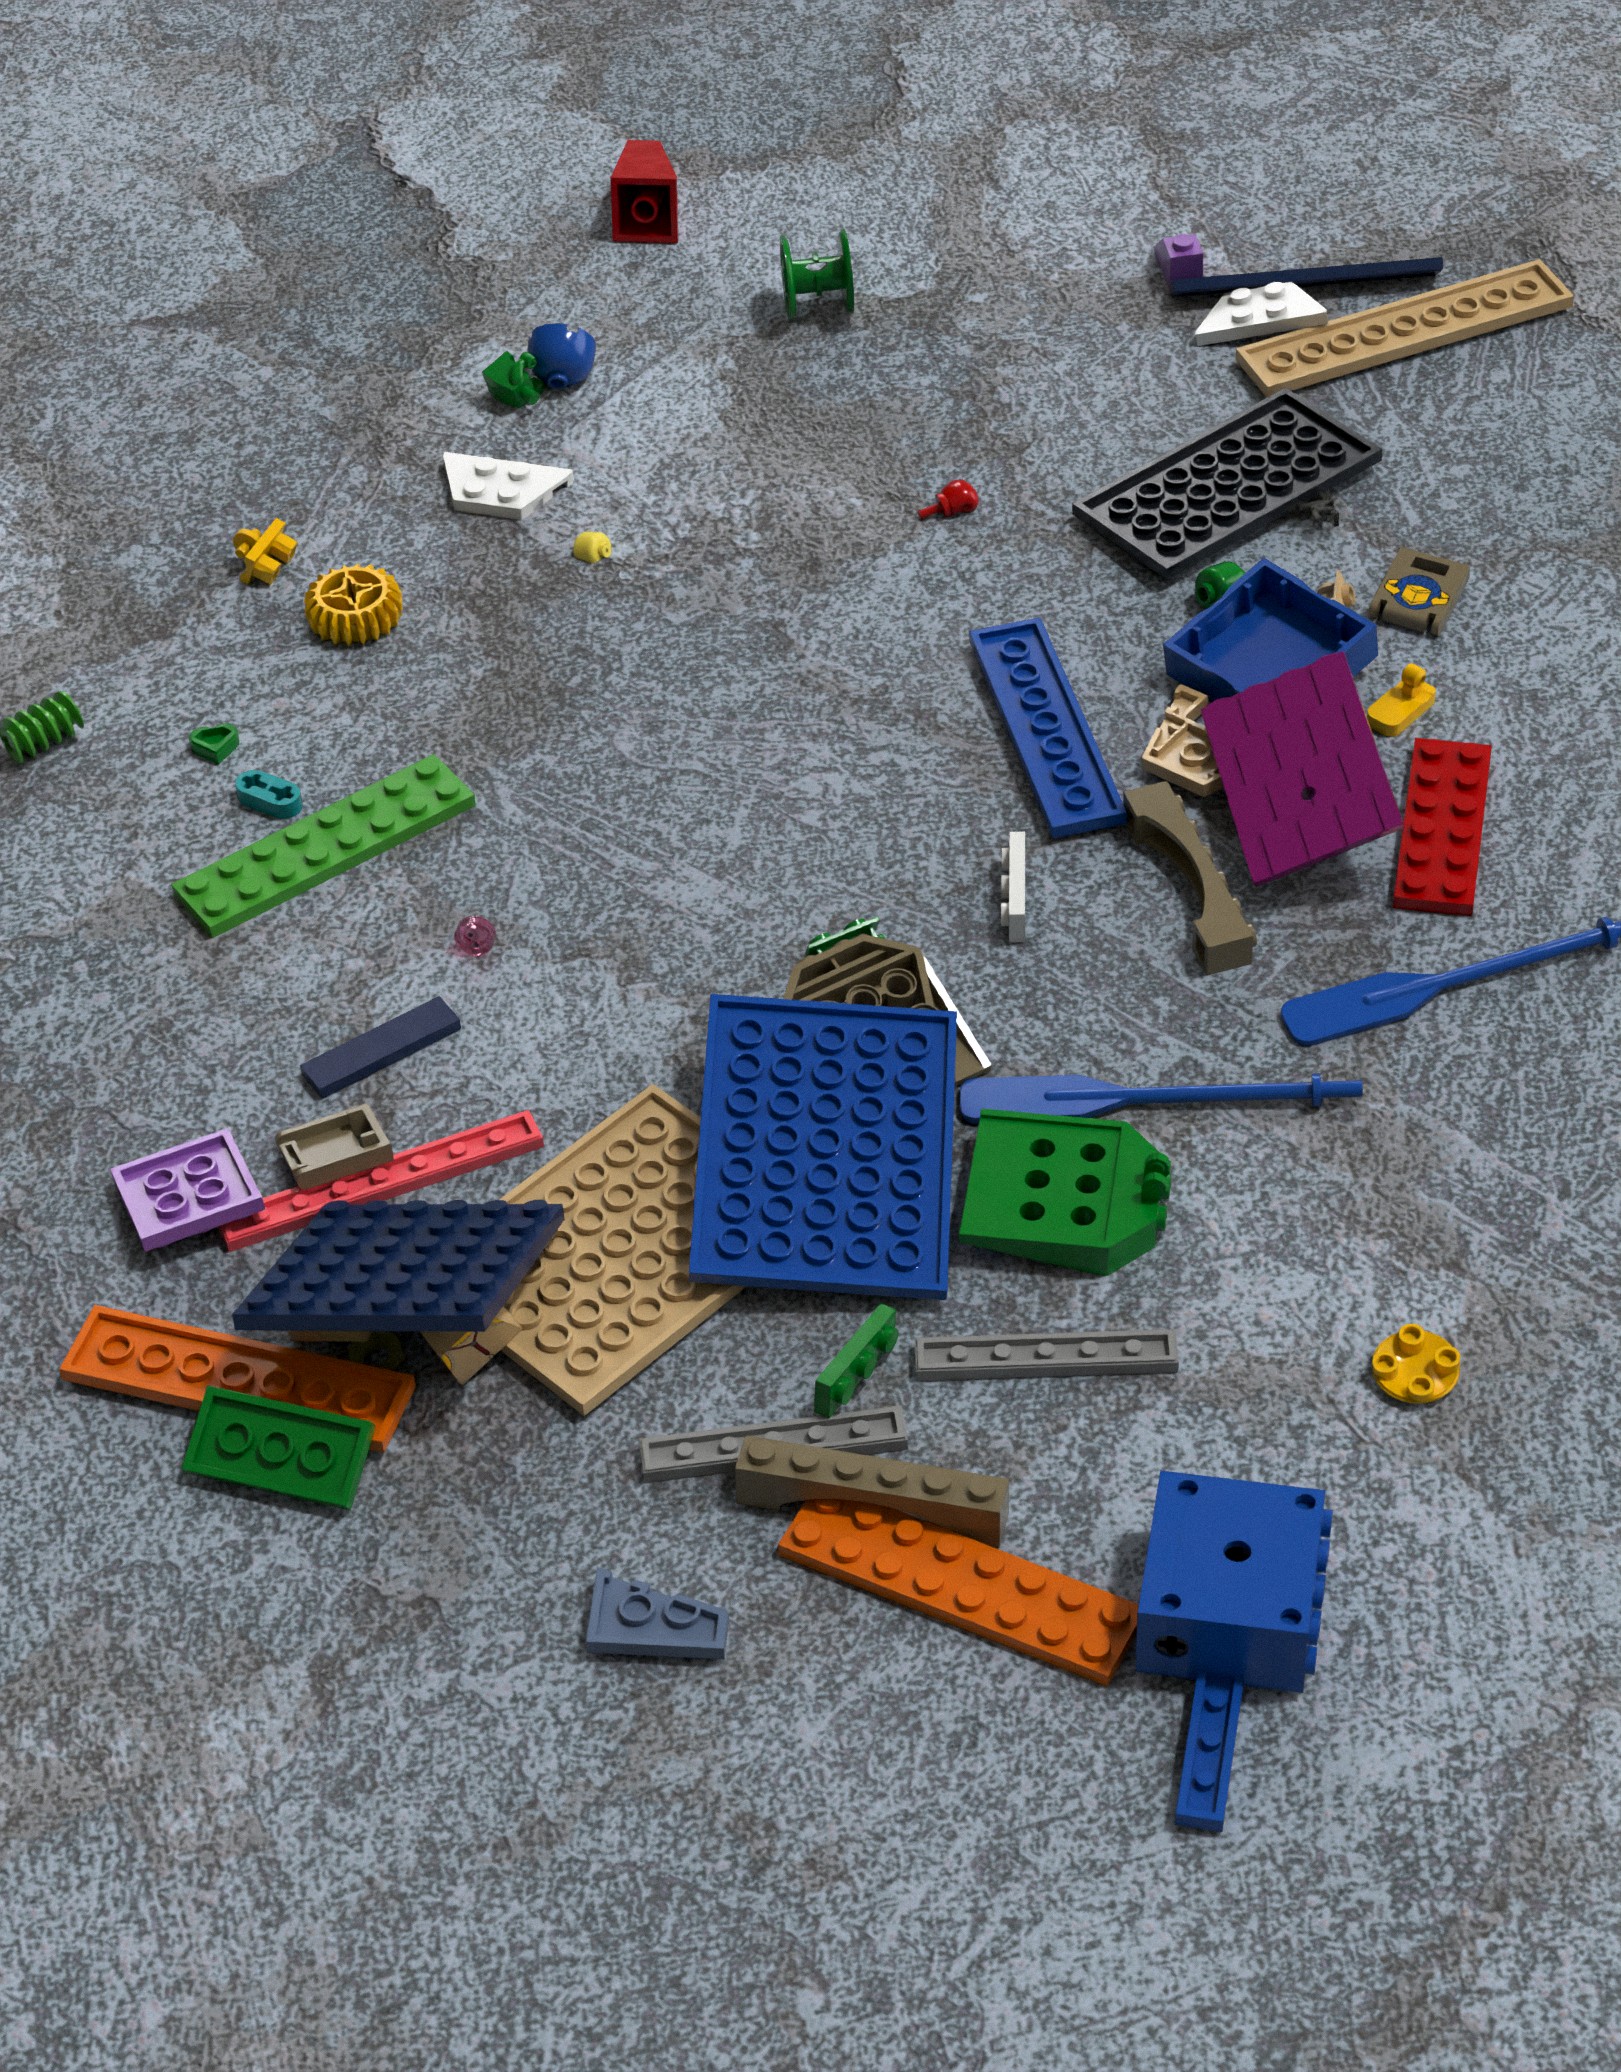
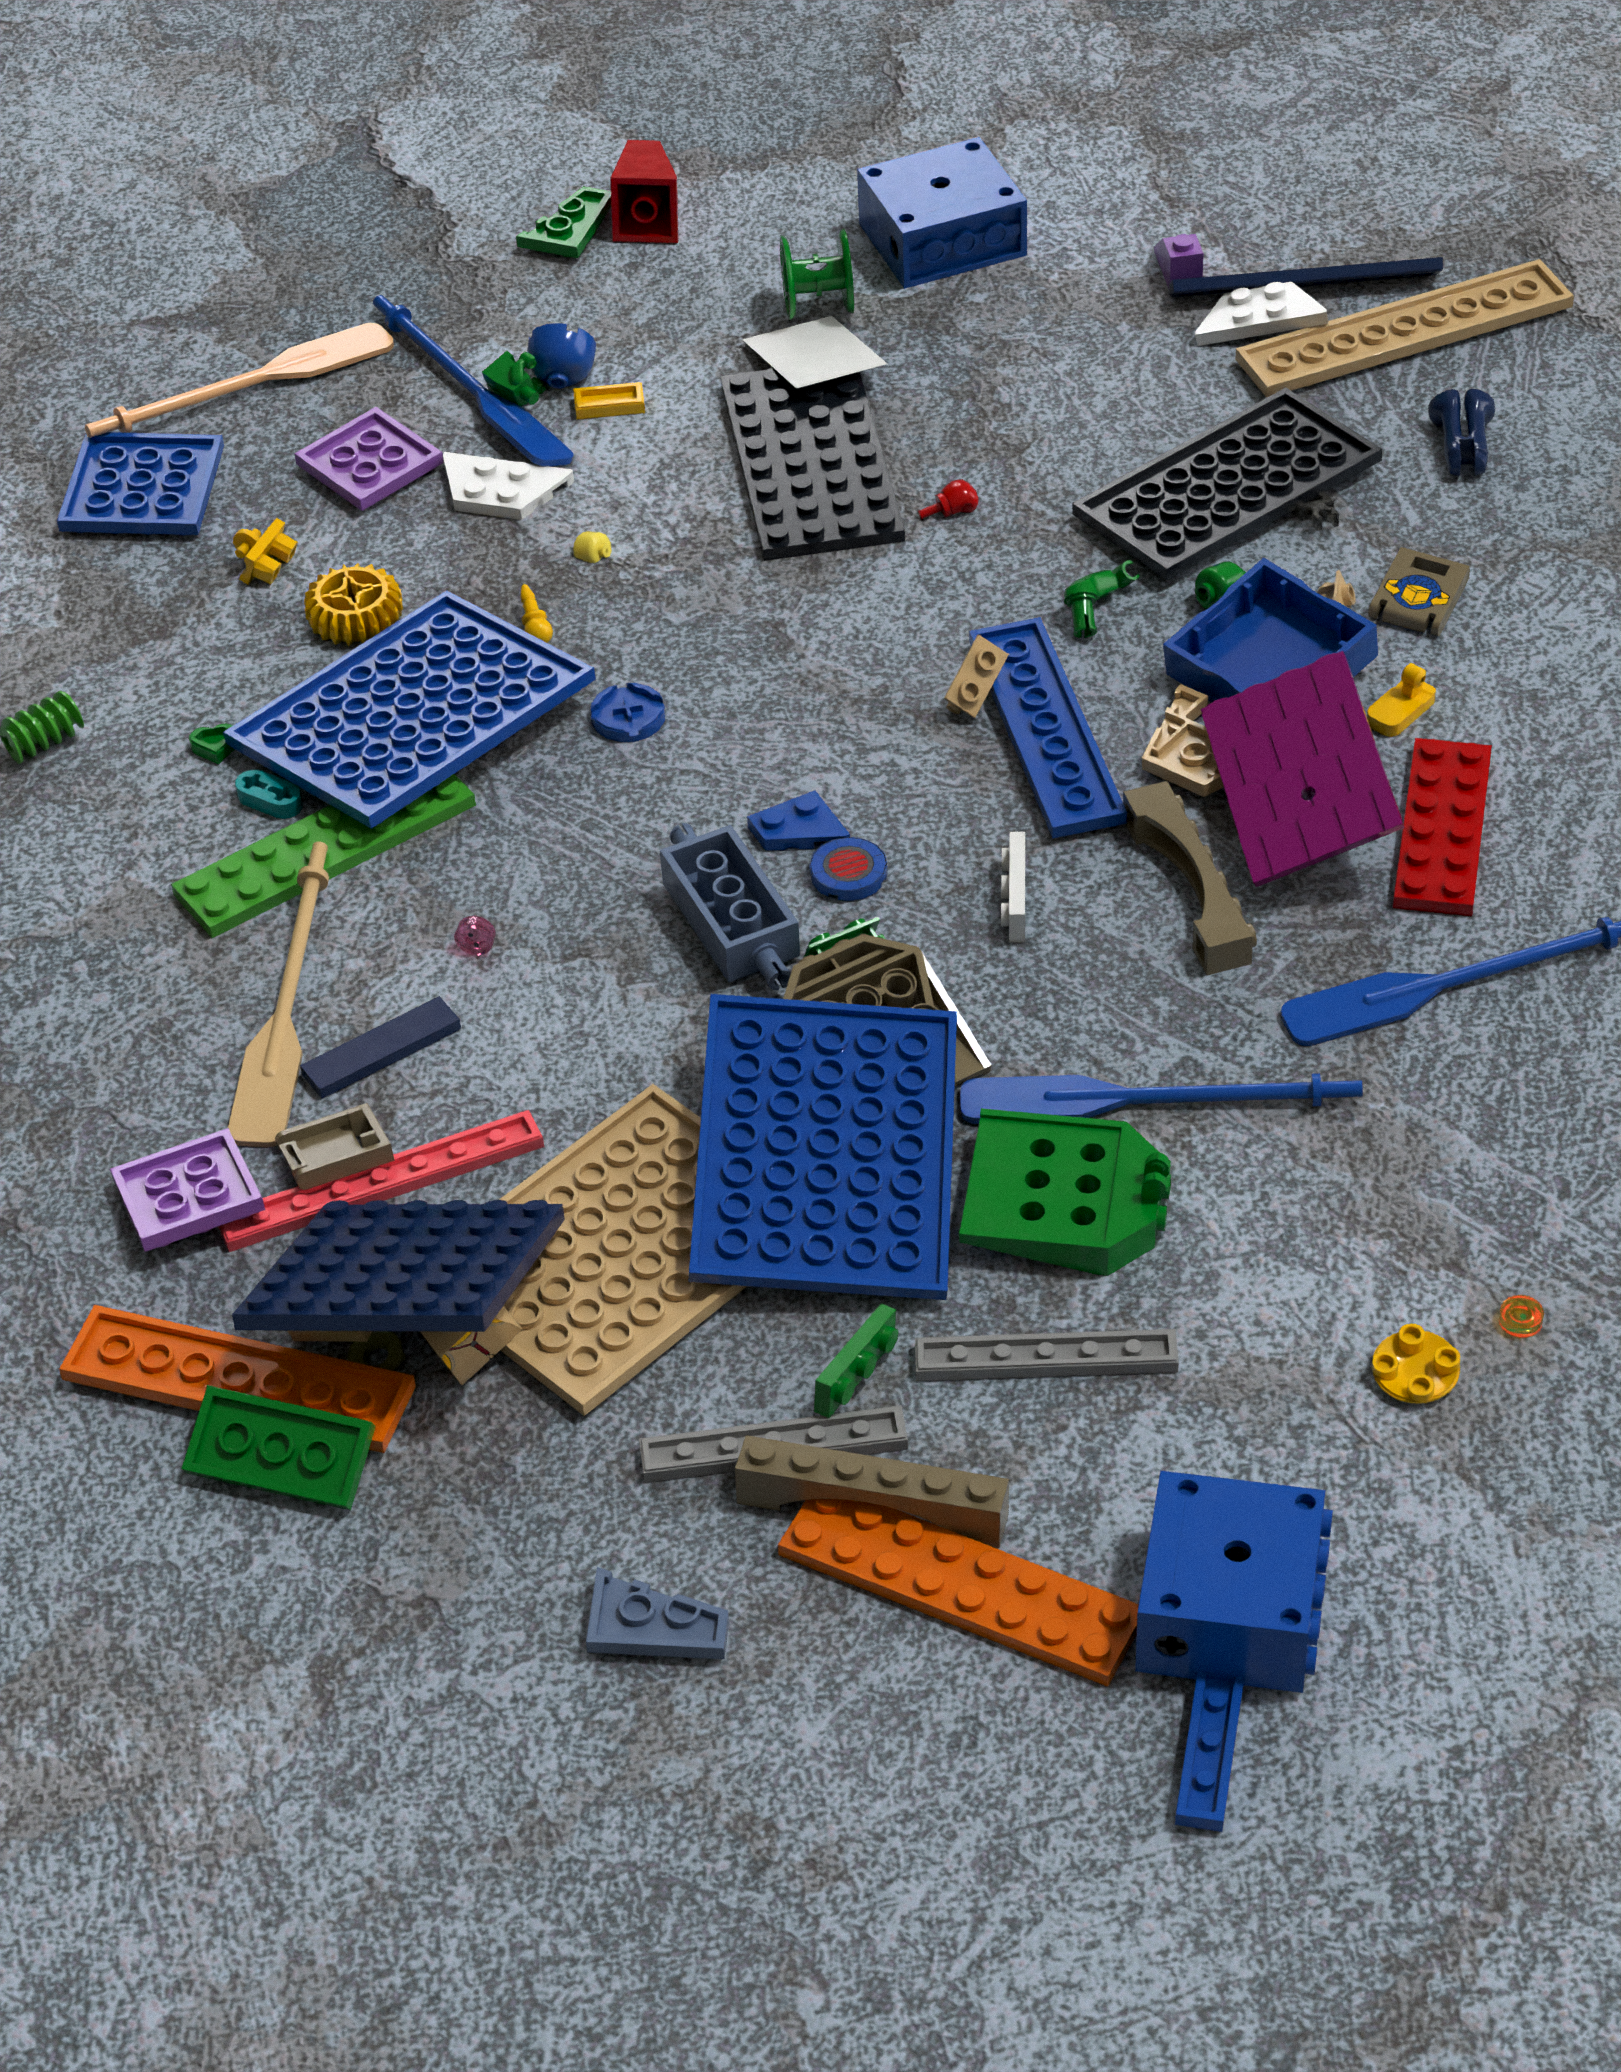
(141, 483): none -> blue plate
(274, 1055): none -> tan piece
(295, 362): none -> light nougat piece
(369, 458): none -> medium lavender plate
(409, 708): none -> blue plate
(505, 416): none -> blue piece
(534, 619): none -> yellow bar
(571, 226): none -> green wing
(609, 400): none -> yellow tile
(628, 712): none -> blue tile
(730, 904): none -> sand blue brick
(796, 824): none -> blue wing
(811, 464): none -> plate
(814, 352): none -> white sticker
(848, 868): none -> tile
(942, 212): none -> blue gear
(975, 677): none -> tan hinge
(1085, 592): none -> green arm
(1458, 449): none -> dark blue piece
(1521, 1316): none -> clear yellow tile

